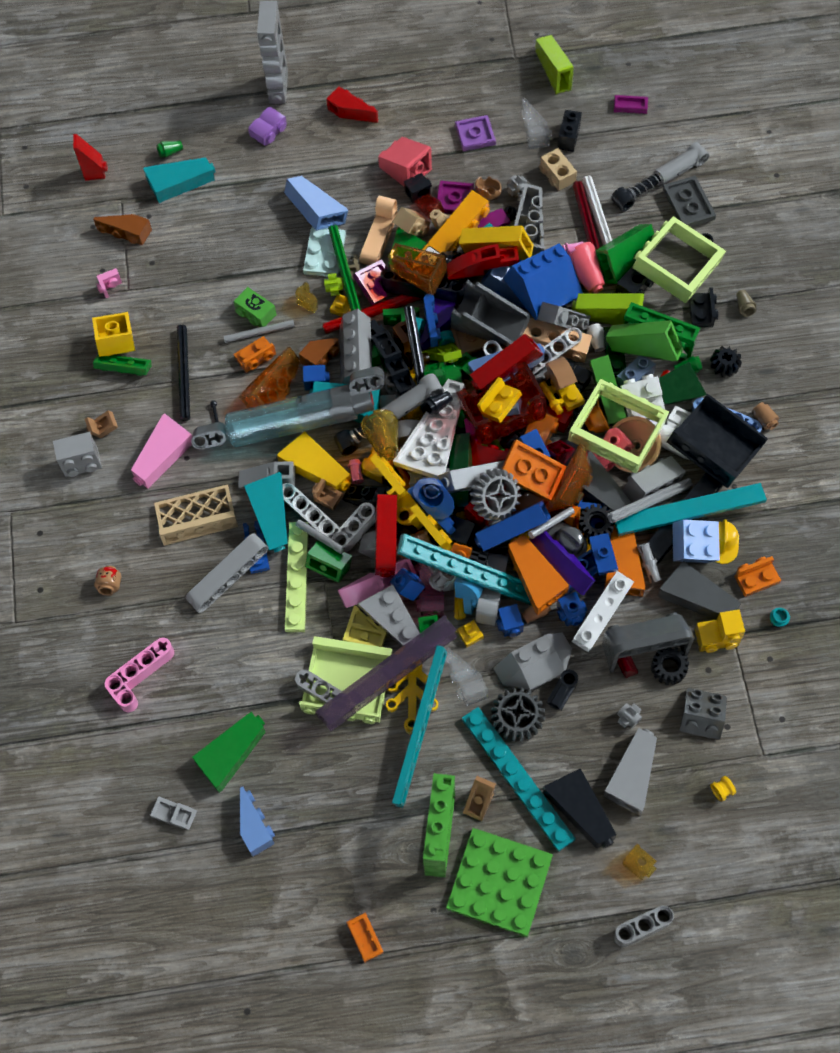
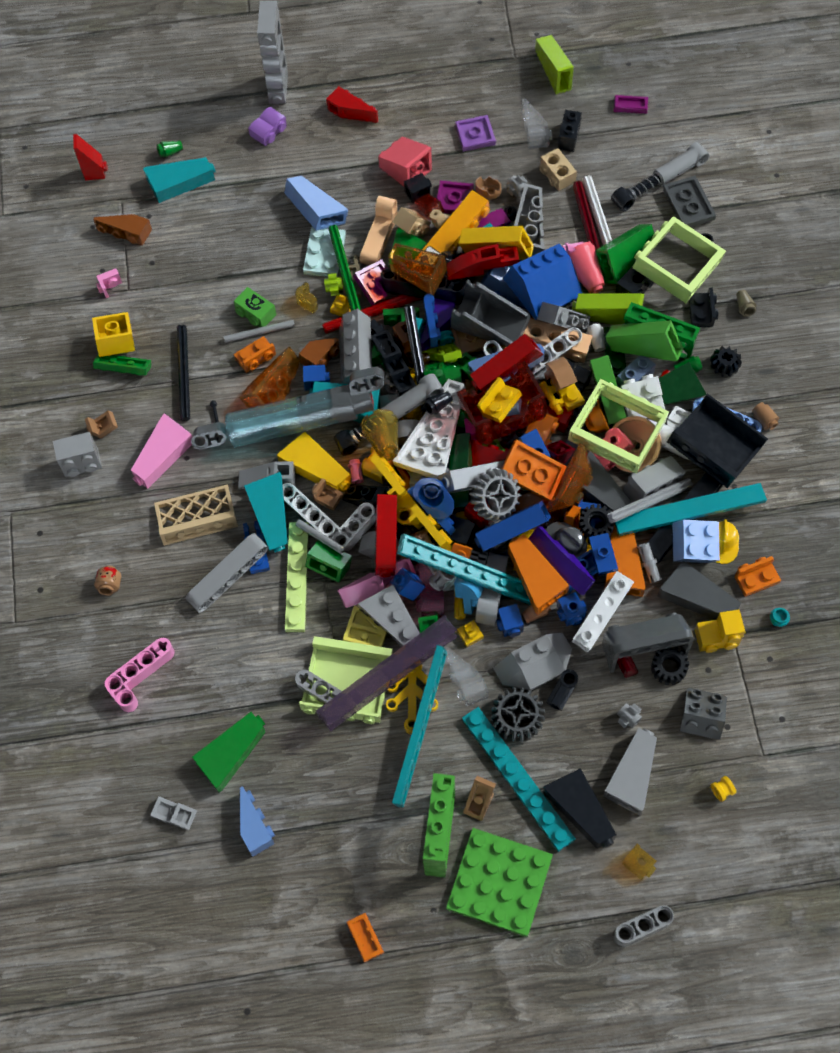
(551, 522): light grey bar -> none

